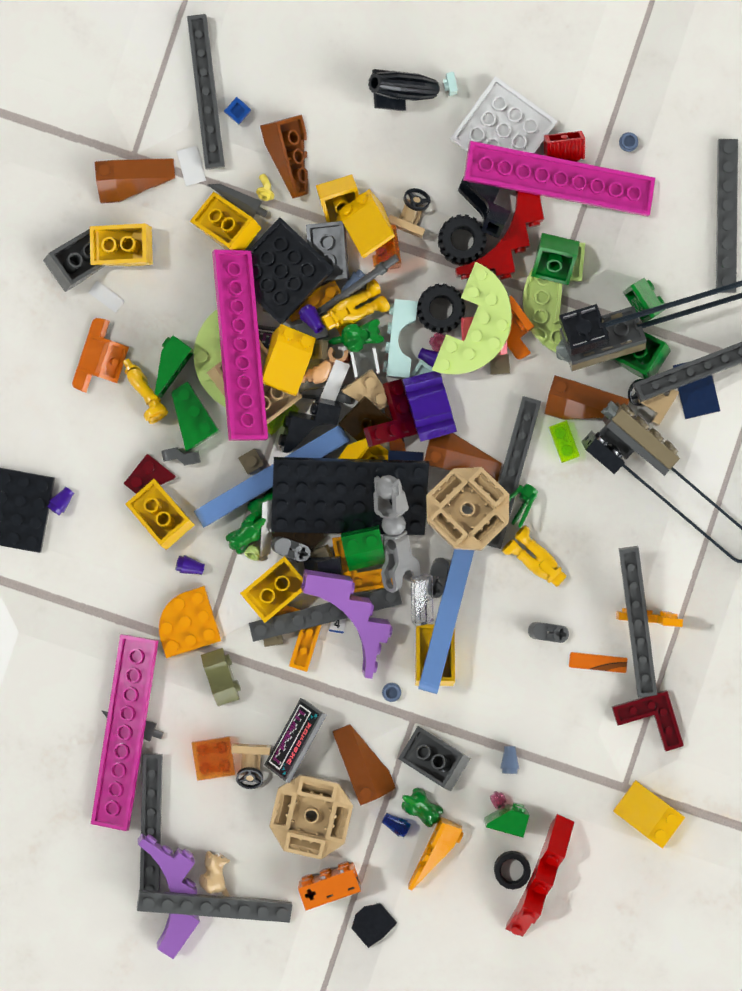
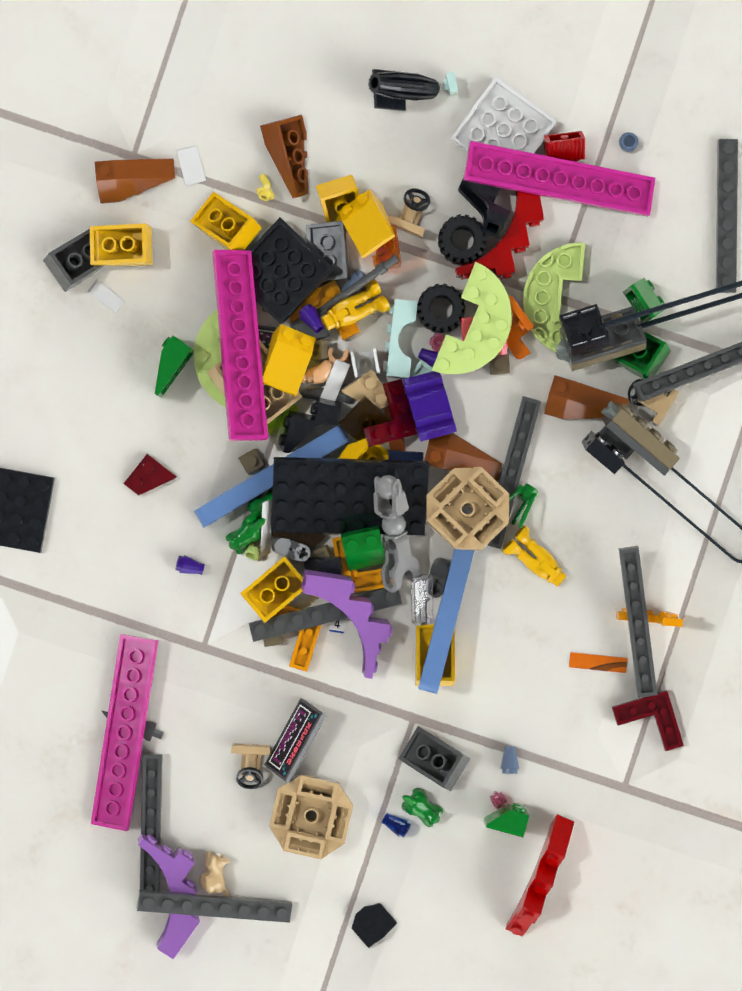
(60, 502): dark purple cone -> none
(99, 357): orange plate -> none
(139, 382): yellow piece -> none
(159, 514): yellow slope -> none
(175, 453): dark grey piece -> none
(188, 623): light orange plate -> none
(192, 416): green wedge -> none
(205, 91): dark grey plate -> none
(213, 758): clear orange plate -> none
(220, 676): olive brick -> none
(237, 110): blue plate -> none
(244, 202): dark grey bar -> none
(329, 885): orange piece -> none
(356, 336): green animal -> none
(366, 771): dark orange wedge -> none
(391, 692): sand blue plate -> none
(441, 842): light orange wedge -> none
(512, 884): black tyre -> none
(555, 258): green slope -> none
(556, 633): dark grey piece -> none
(564, 441): clear neon green plate -> none
(649, 814): yellow slope -> none
(698, 397): dark blue sticker -> none

